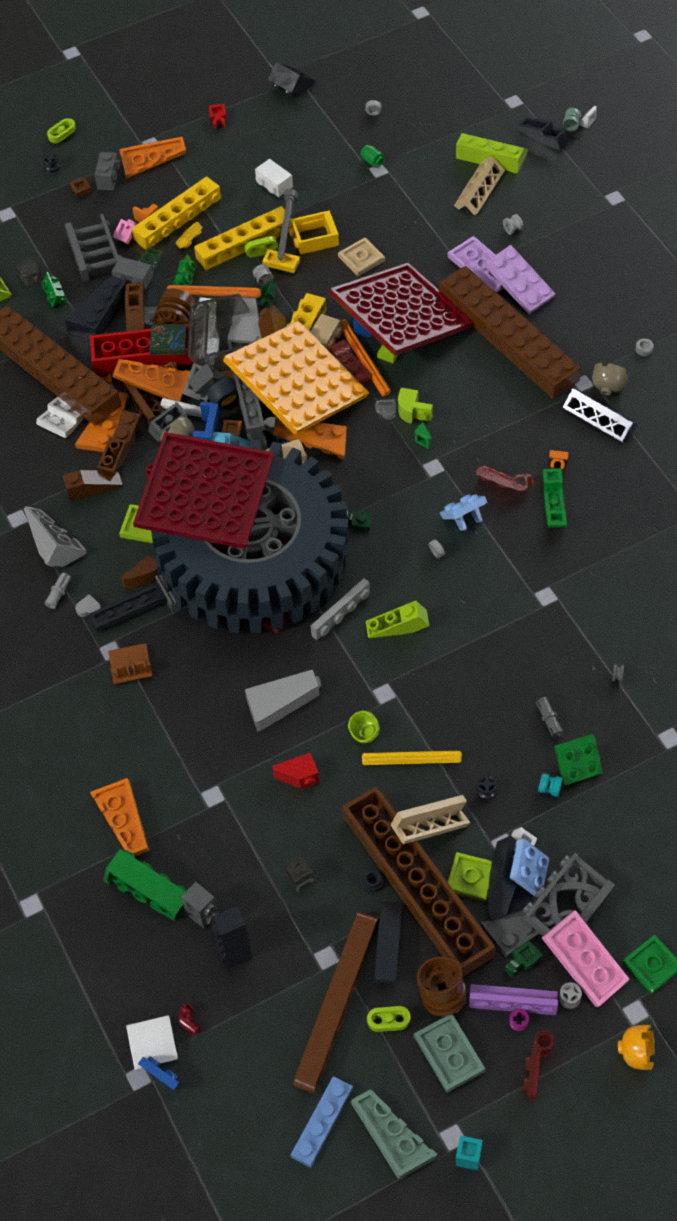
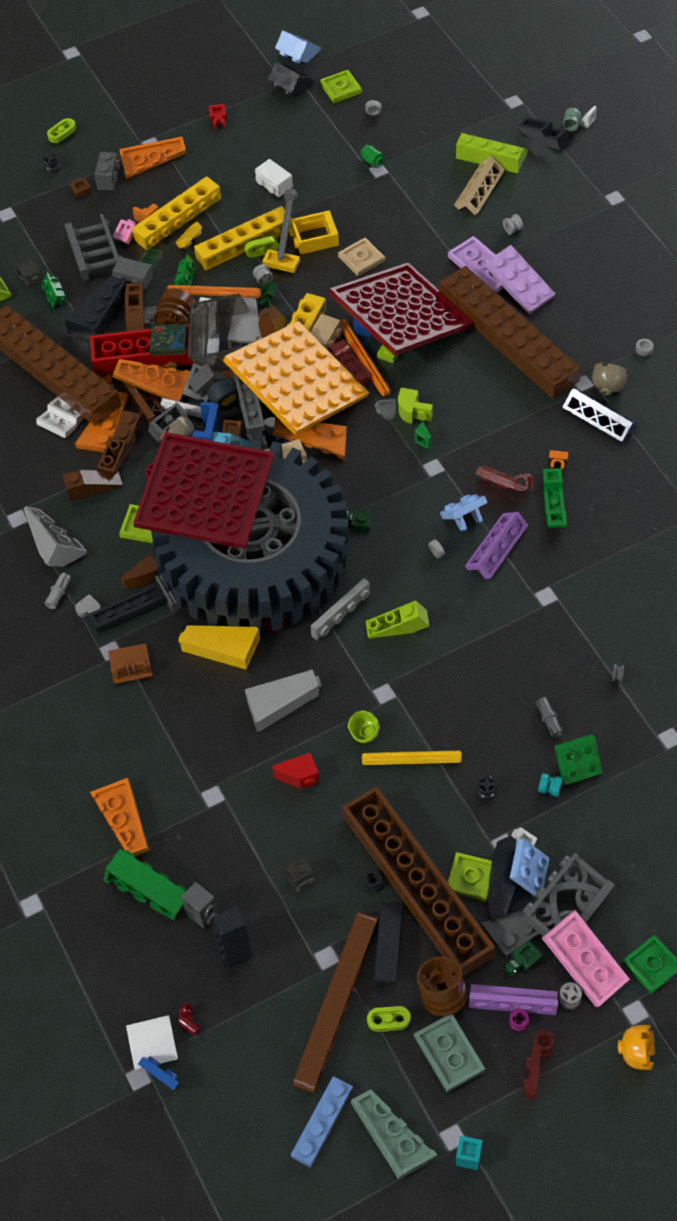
(221, 643): none -> yellow slope
(296, 47): none -> light blue slope
(340, 86): none -> lime tile
(426, 816): tan fence -> none
(499, 543): none -> medium lavender fence

